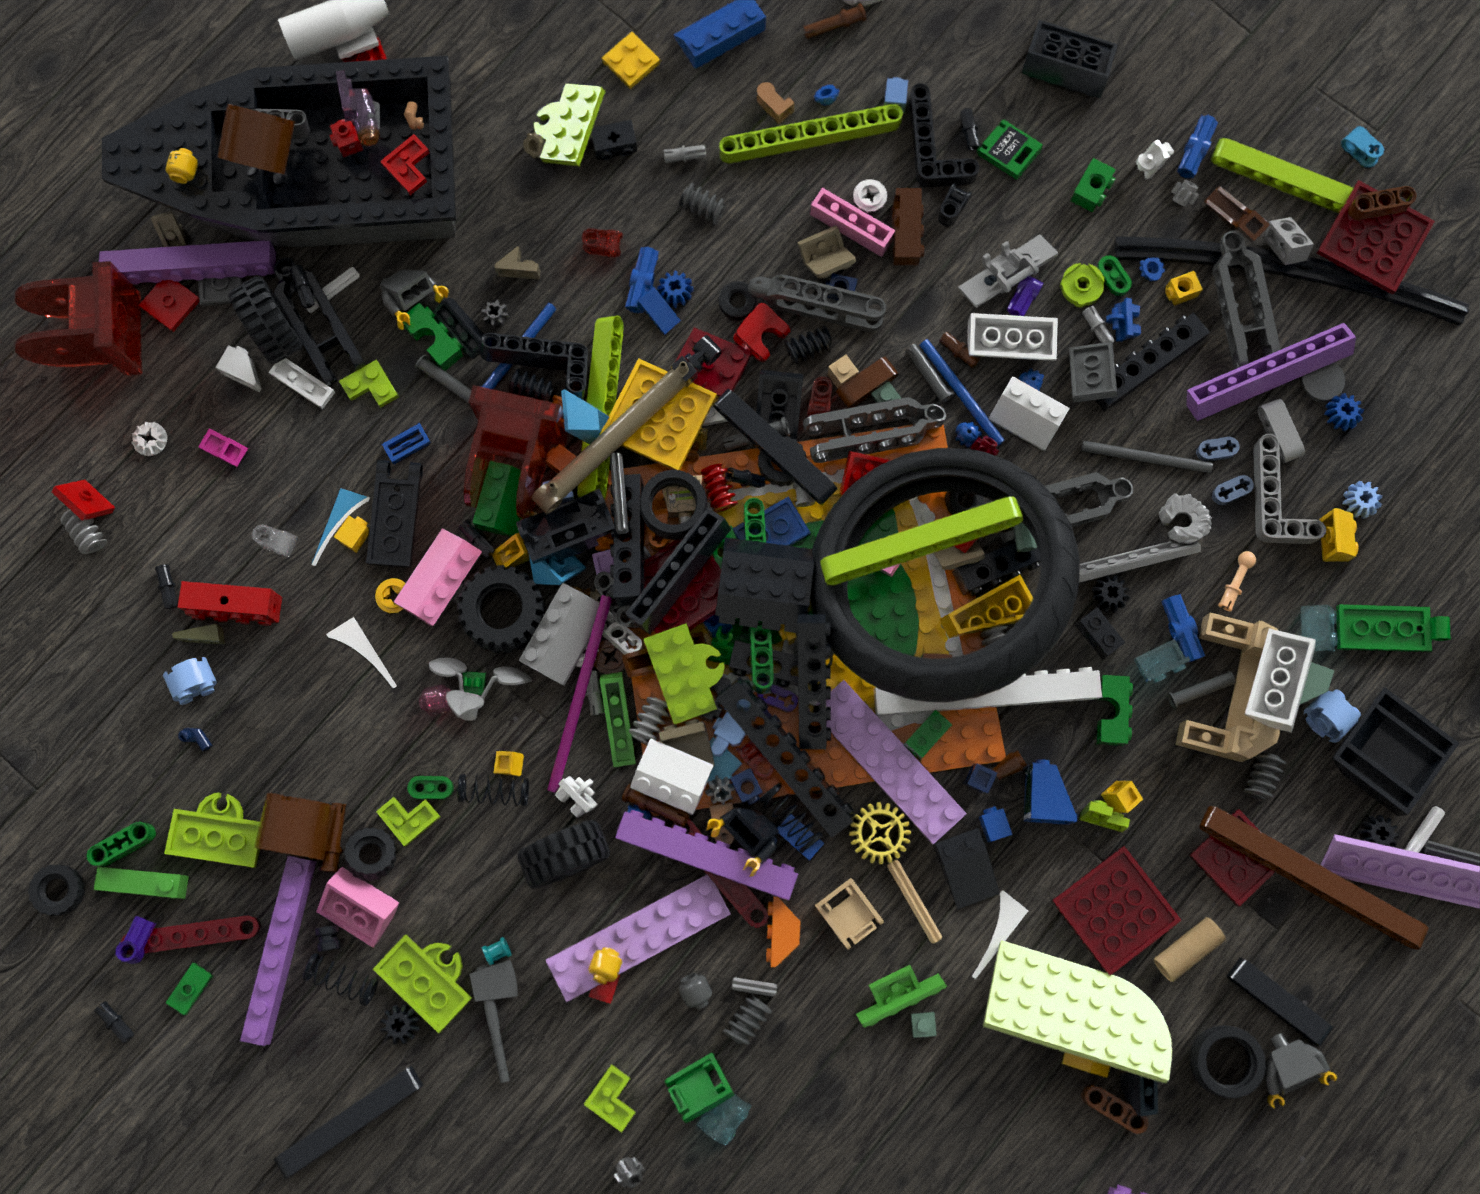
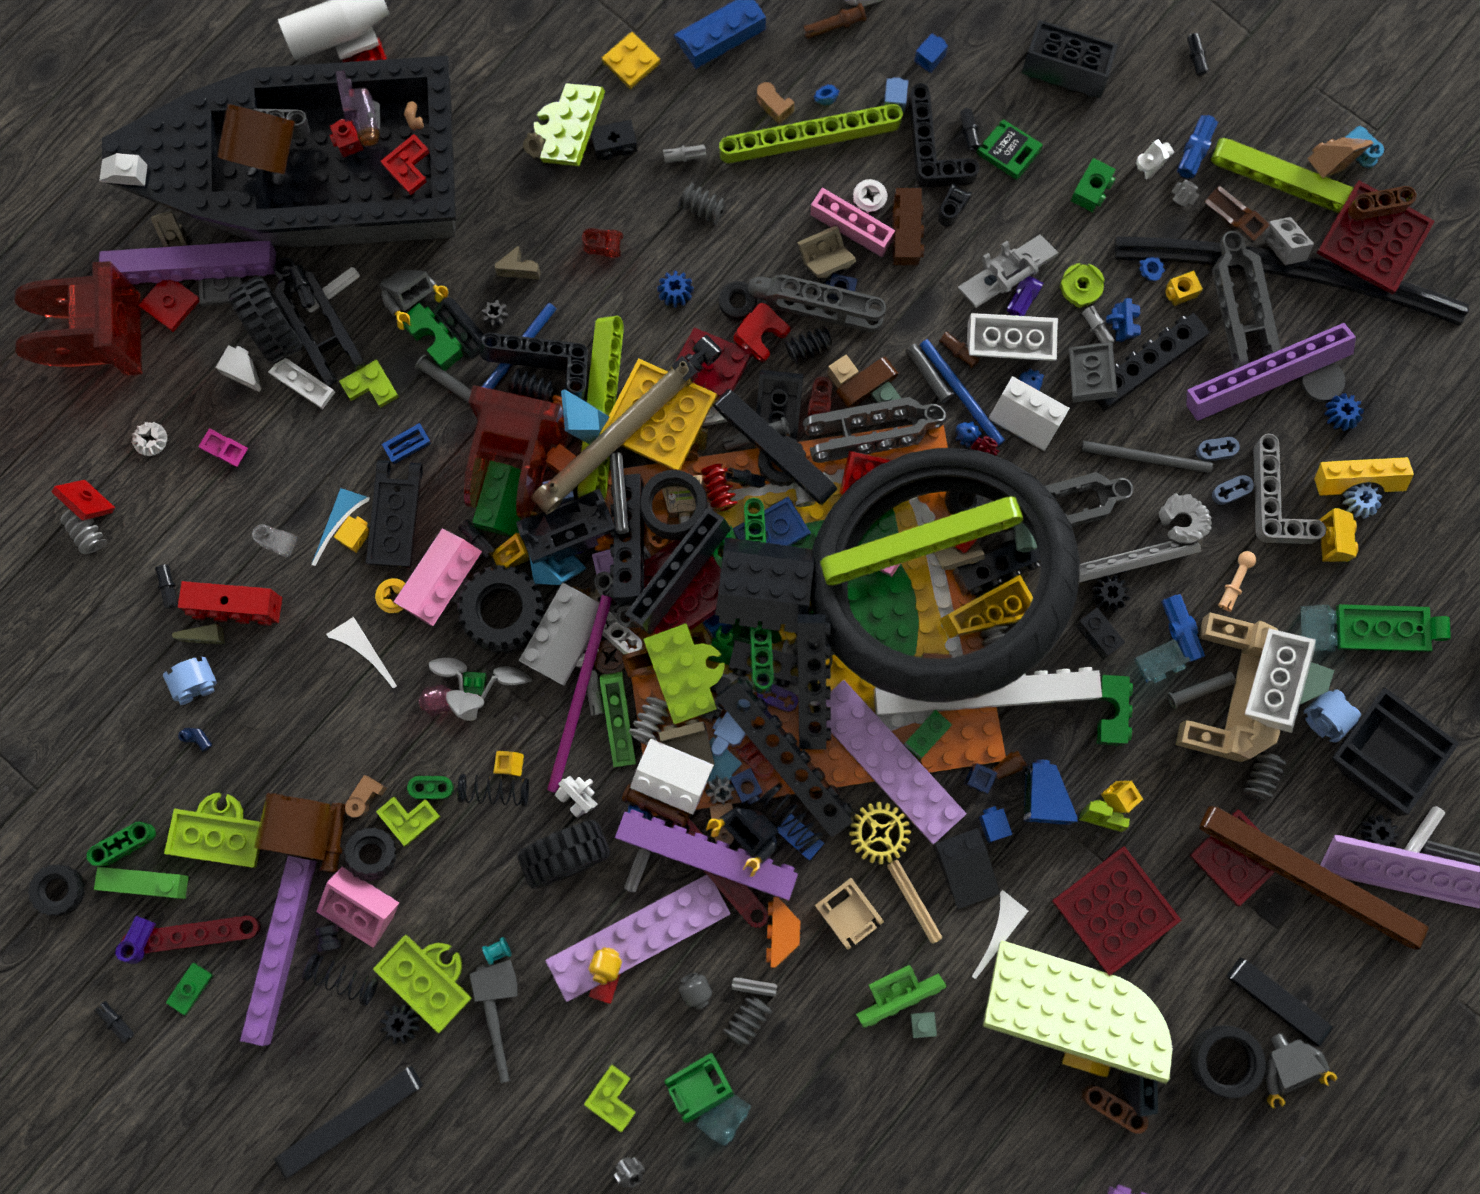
(123, 170): none -> white slope
(181, 166): yellow head -> none
(359, 801): none -> medium nougat leg
(637, 870): none -> light grey axle
(641, 278): blue piece -> none
(658, 310): blue tile -> none
(931, 52): none -> blue brick
(1115, 276): green plate -> none
(1186, 952): tan piece -> none
(1197, 54): none -> black axle
(1278, 422): light grey beam -> none
(1337, 154): none -> medium nougat slope
(1338, 476): none -> yellow arch

